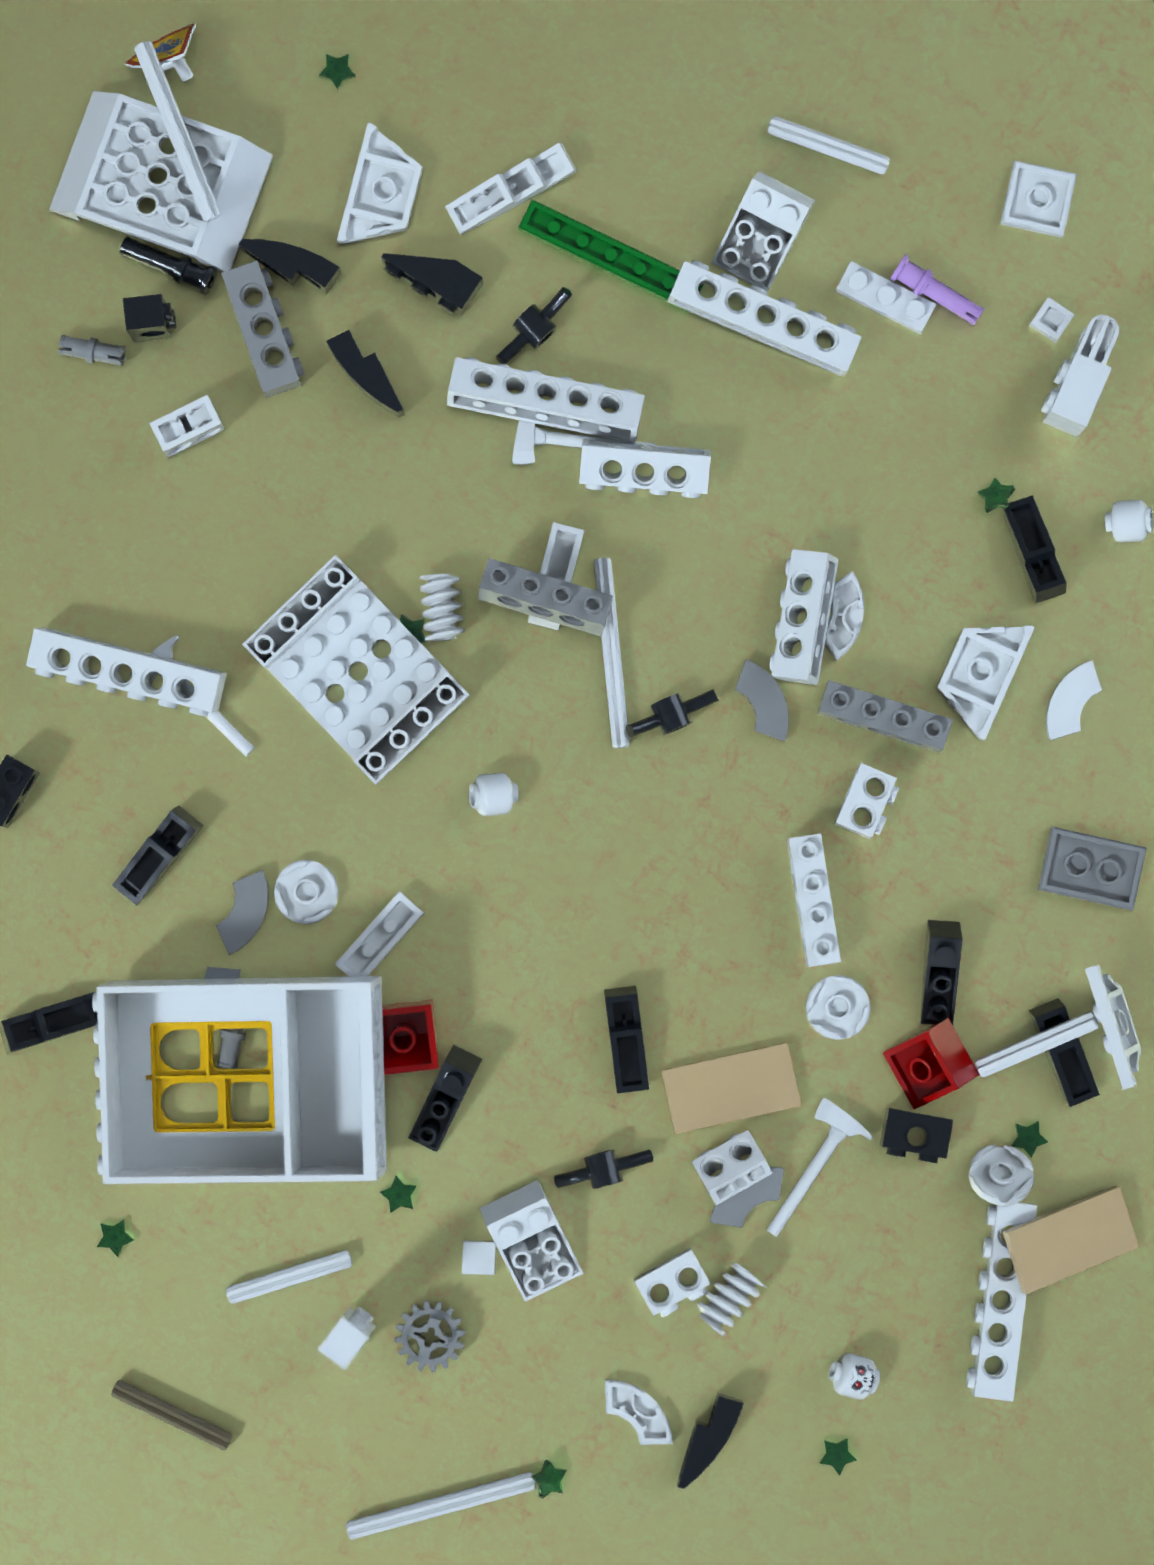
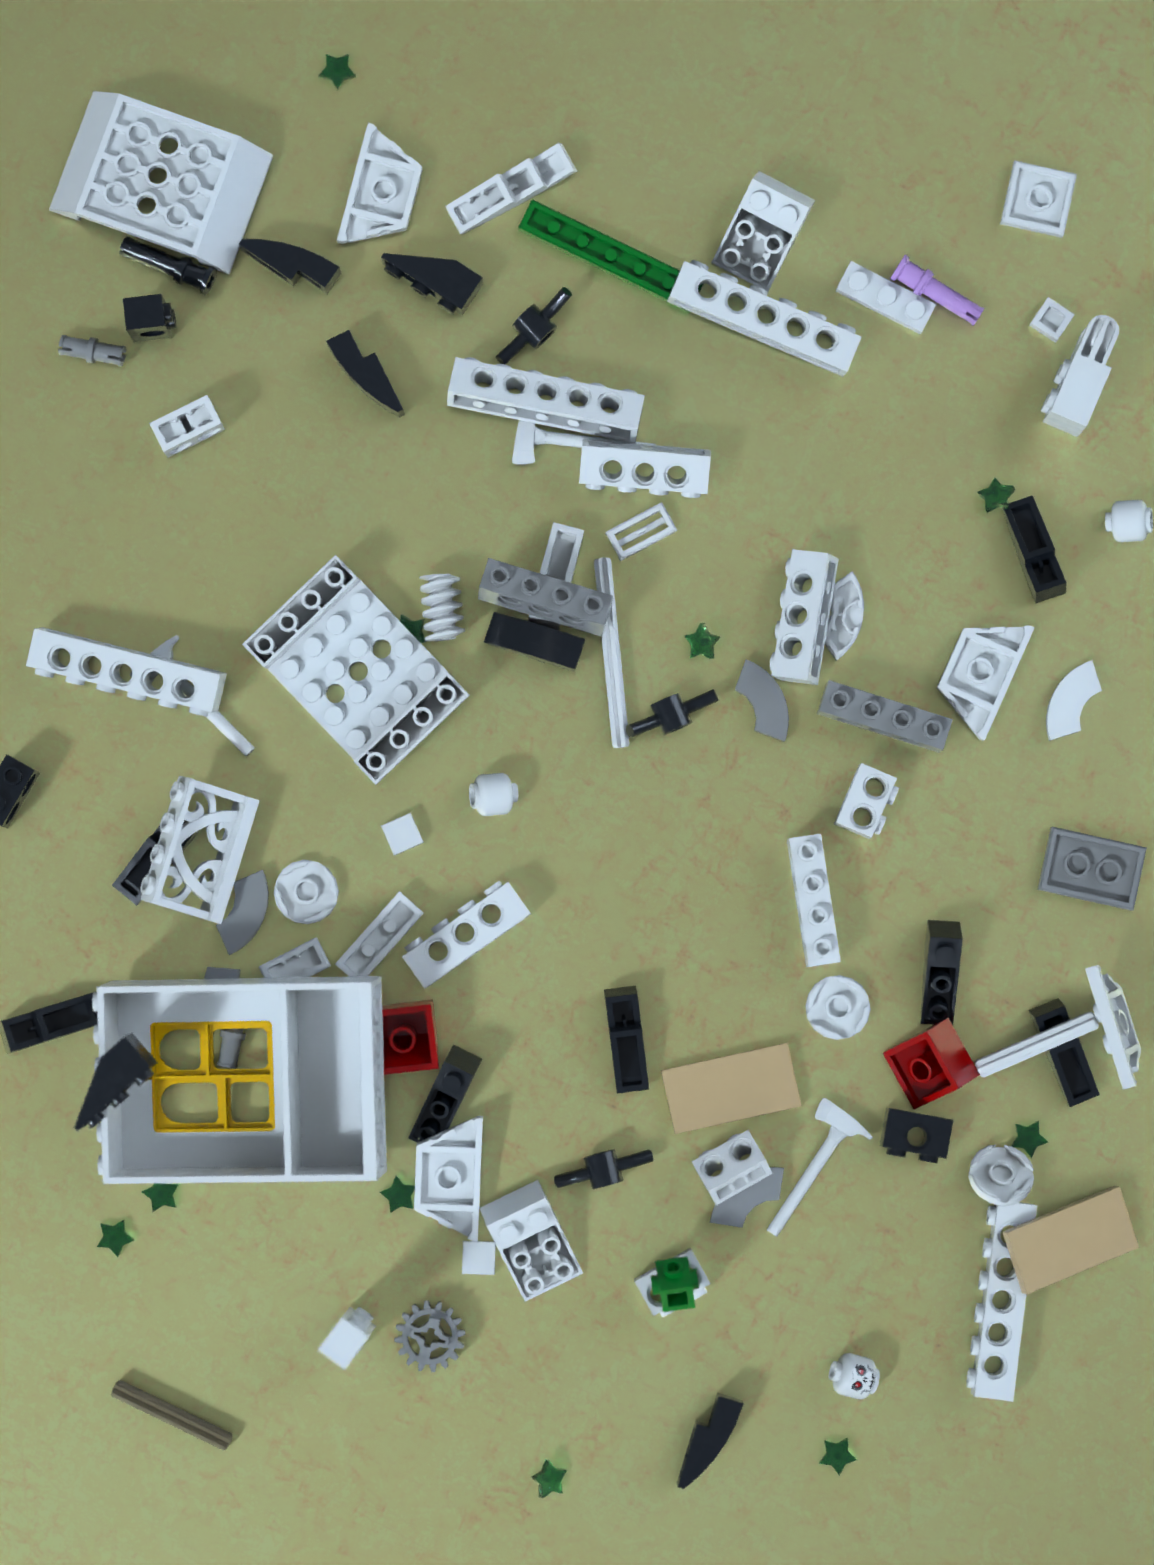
(116, 1072): none -> black slope
(161, 1195): none -> clear green piece
(171, 52): shield -> none
(177, 131): white axle -> none
(230, 849): none -> white fence
(239, 284): light grey brick -> none
(289, 1276): white axle -> none
(299, 962): none -> white plate
(402, 834): none -> white tile
(440, 1505): white axle -> none
(450, 1177): none -> white wing
(512, 913): none -> white brick
(535, 641): none -> black slope
(617, 544): none -> white tile
(638, 1409): white tile -> none
(675, 1284): none -> green brick
(702, 642): none -> clear green piece
(729, 1298): white piece -> none
(828, 145): white axle -> none

